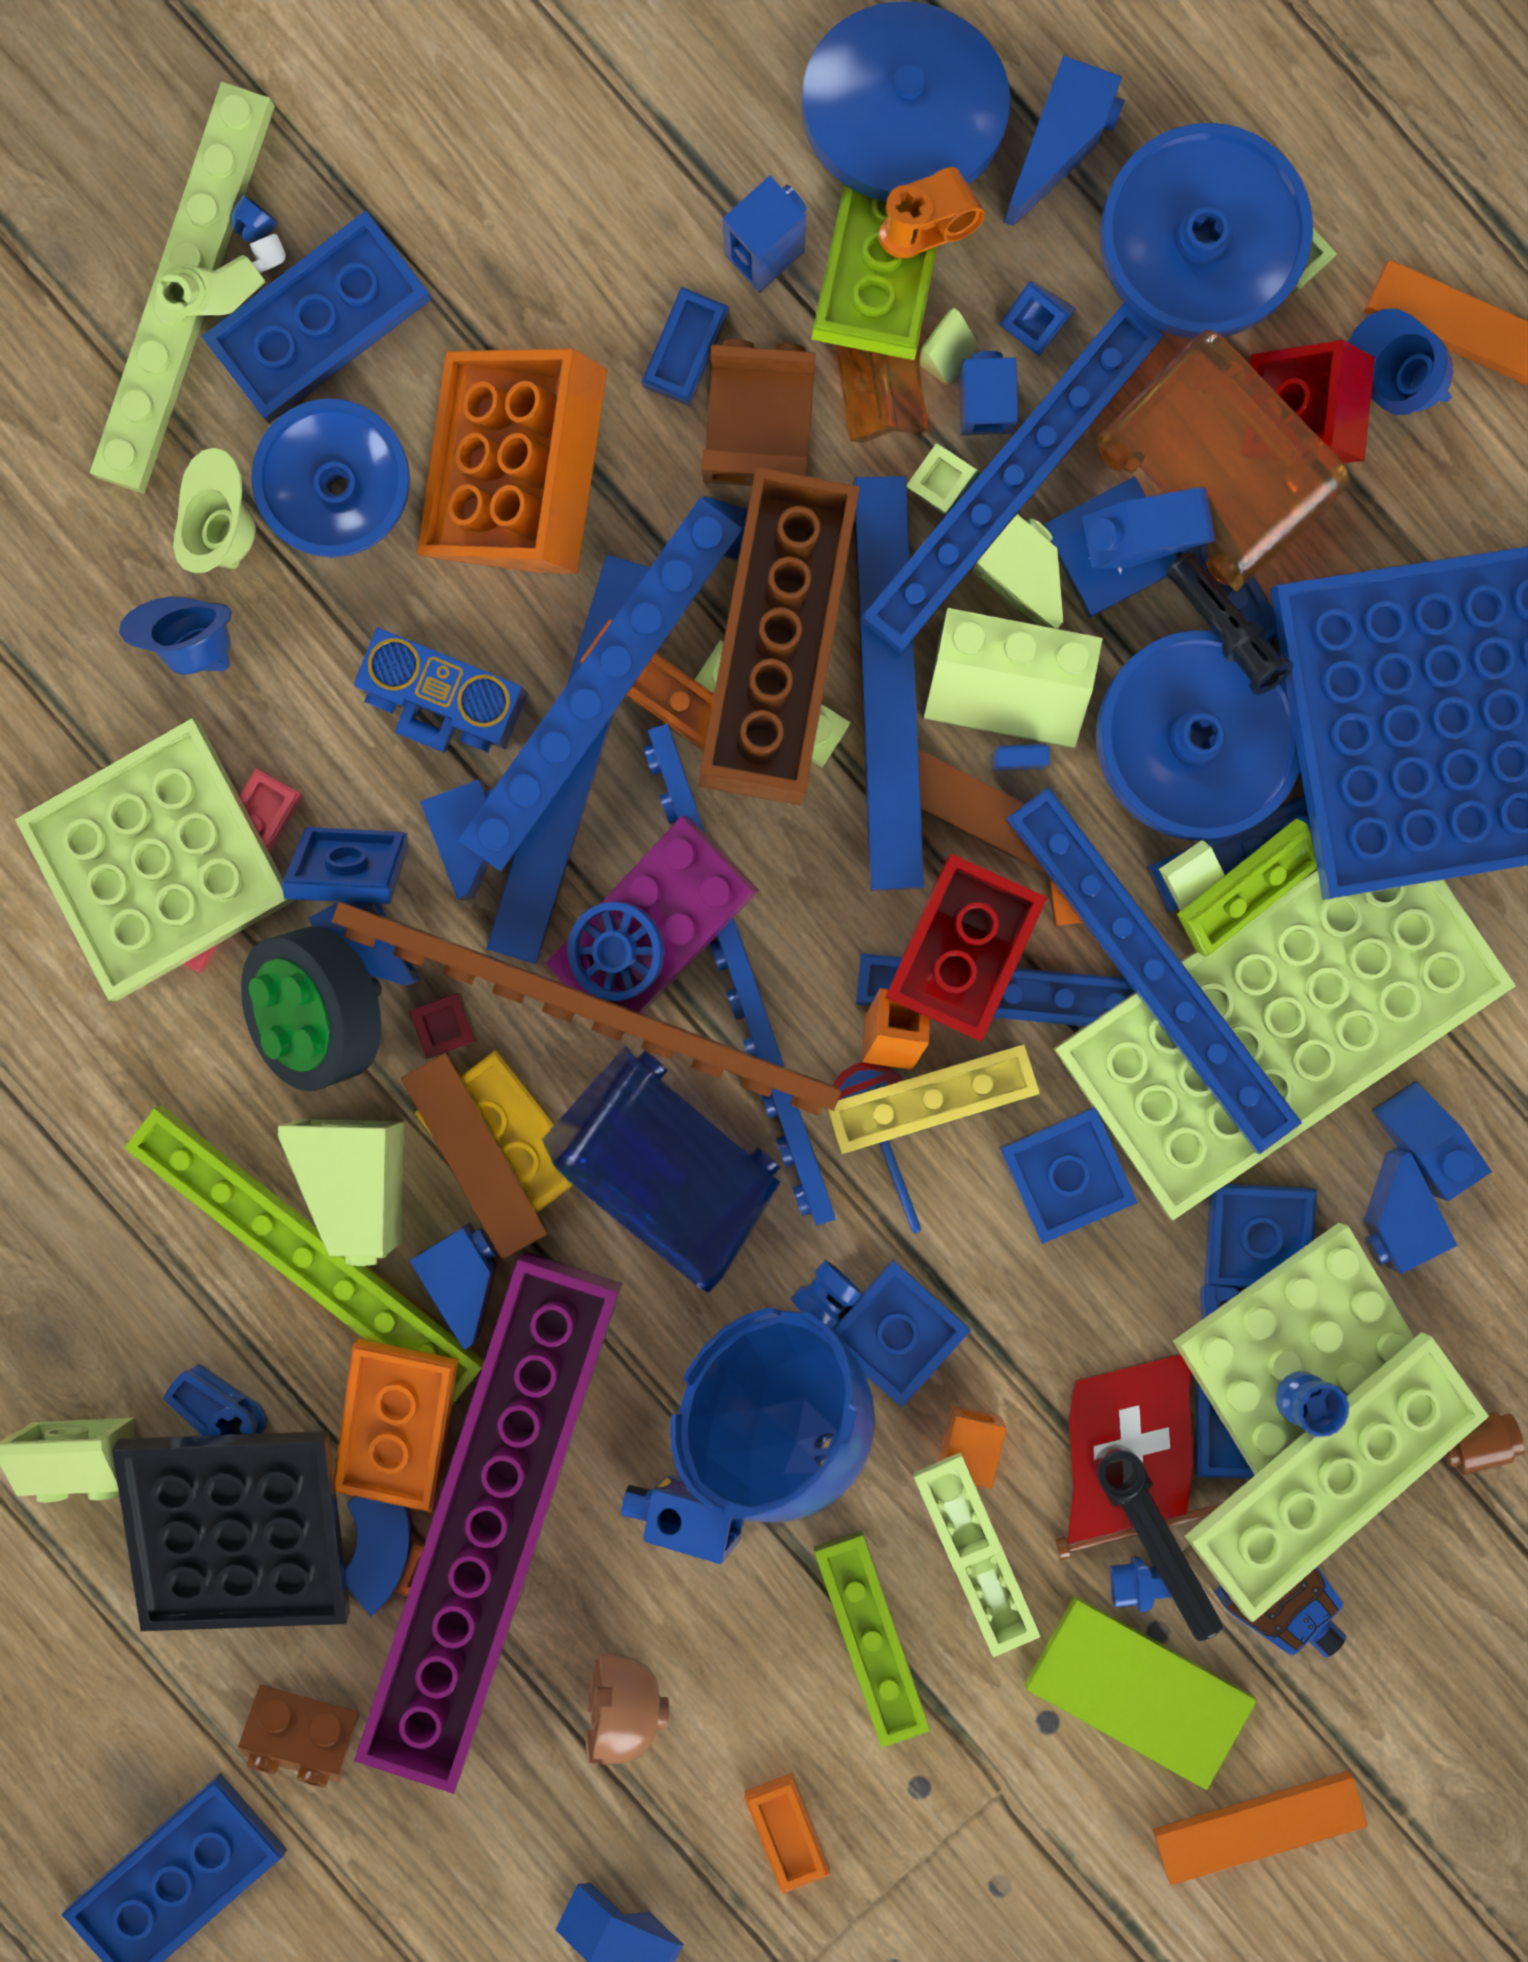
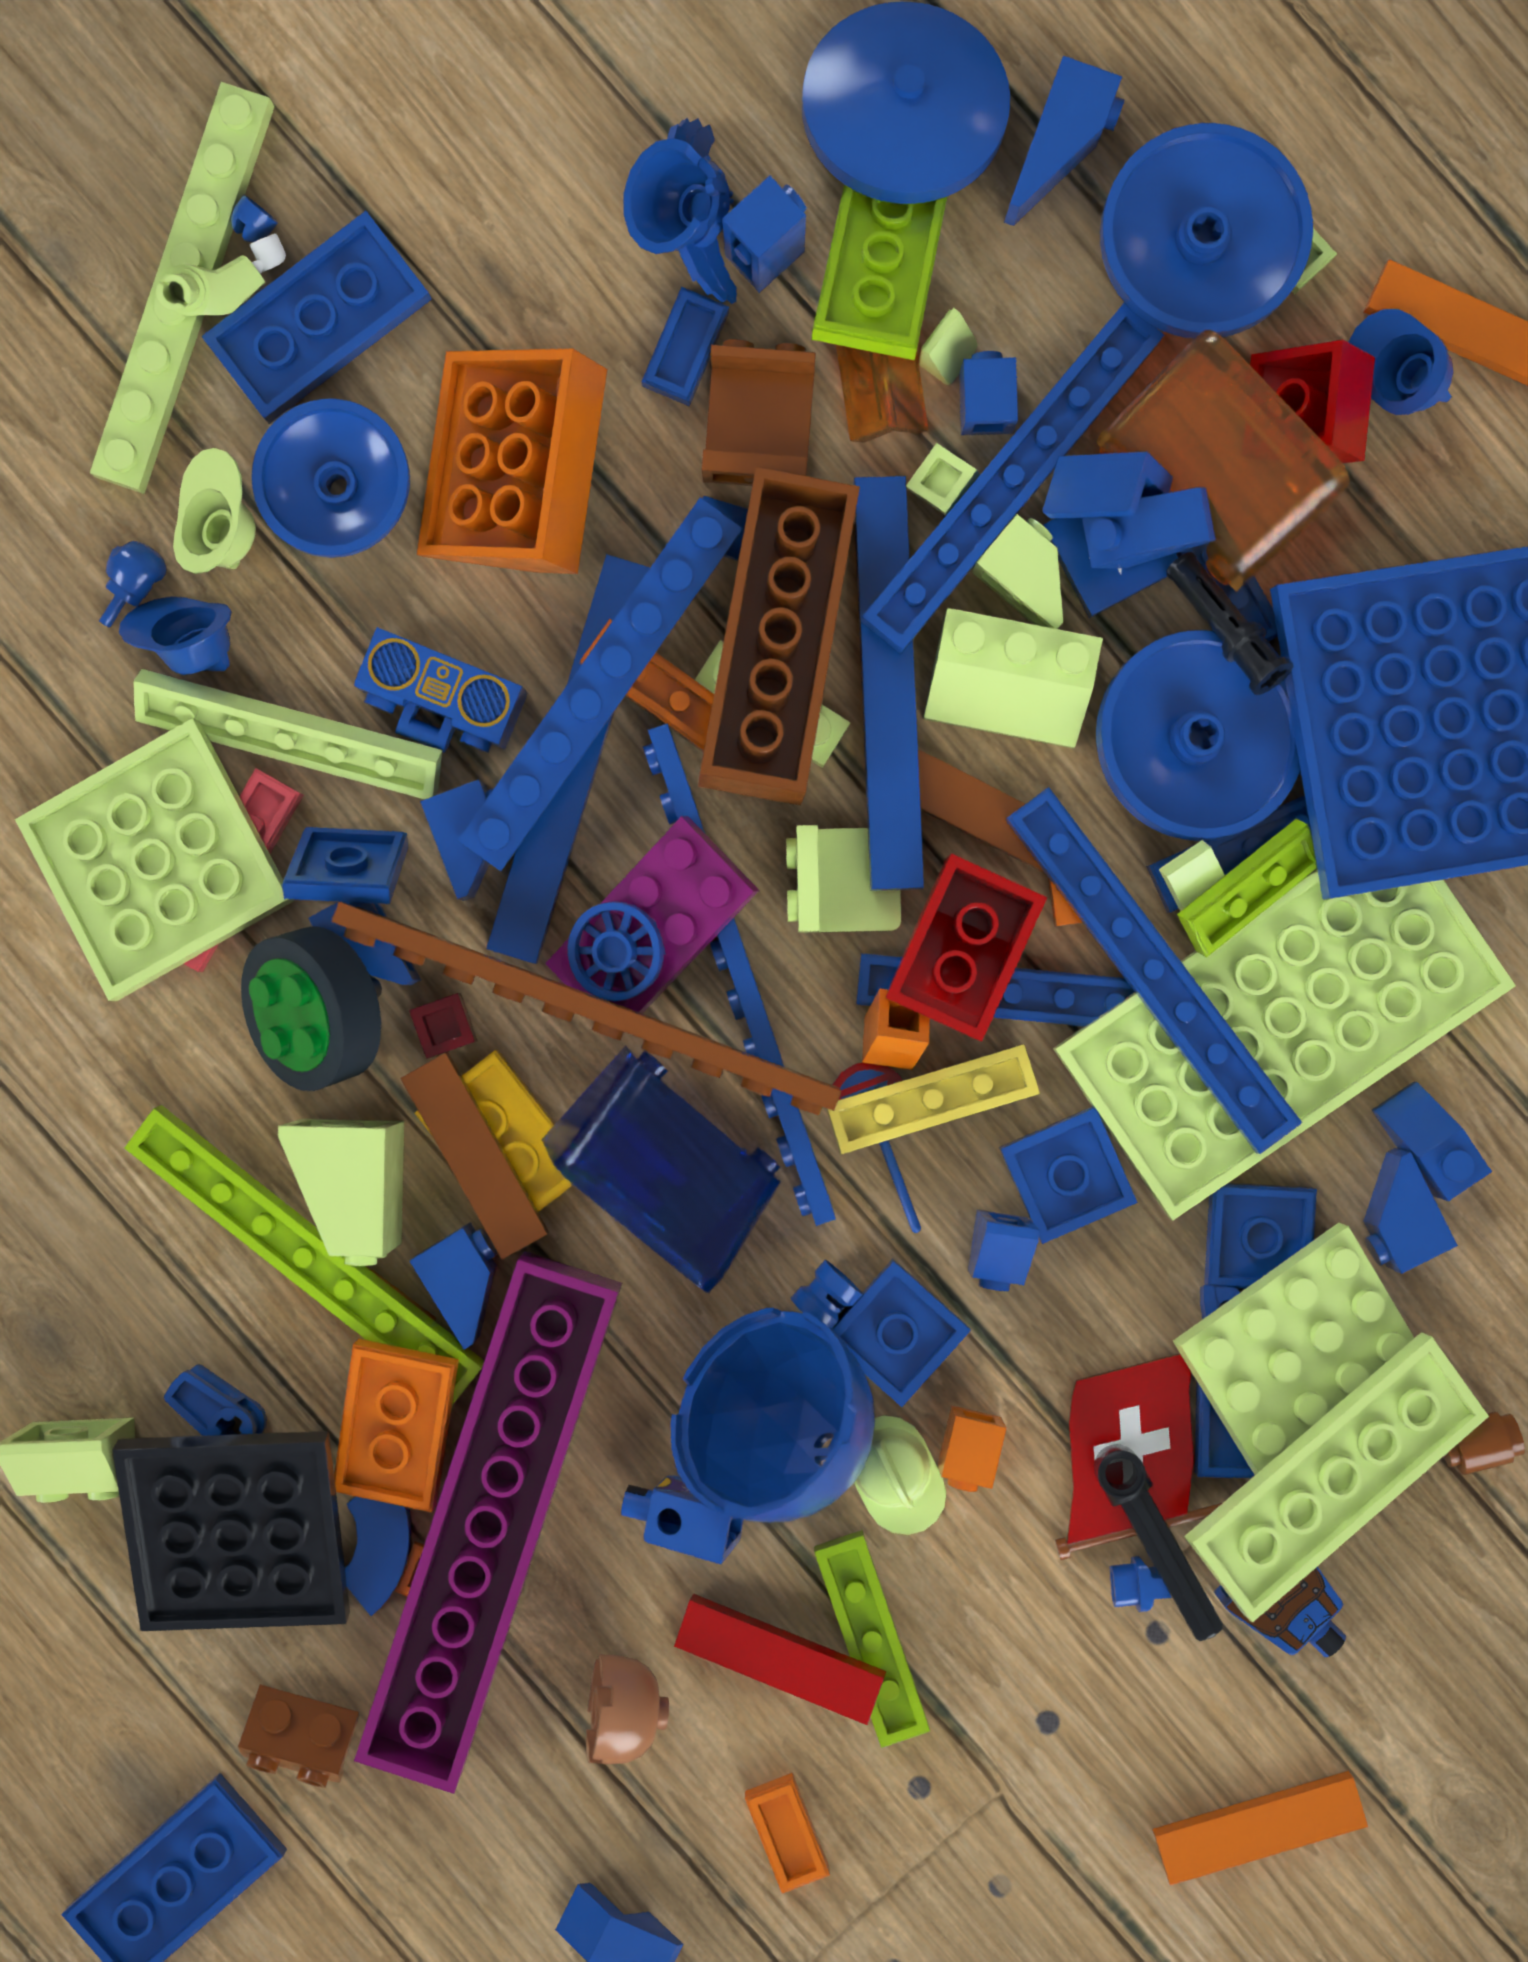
(132, 574): none -> blue piece
(289, 735): none -> yellowish green plate
(679, 202): none -> blue helmet
(780, 1659): none -> red tile
(835, 883): none -> yellowish green bracket
(901, 1479): none -> yellowish green piece
(929, 214): orange piece -> none
(976, 1554): yellowish green slope -> none
(1002, 1249): none -> blue slope
(1020, 757): blue tile -> none
(1037, 317): blue slope -> none
(1104, 484): none -> blue panel
(1140, 1692): lime tile -> none
(1324, 1403): blue wheel -> none

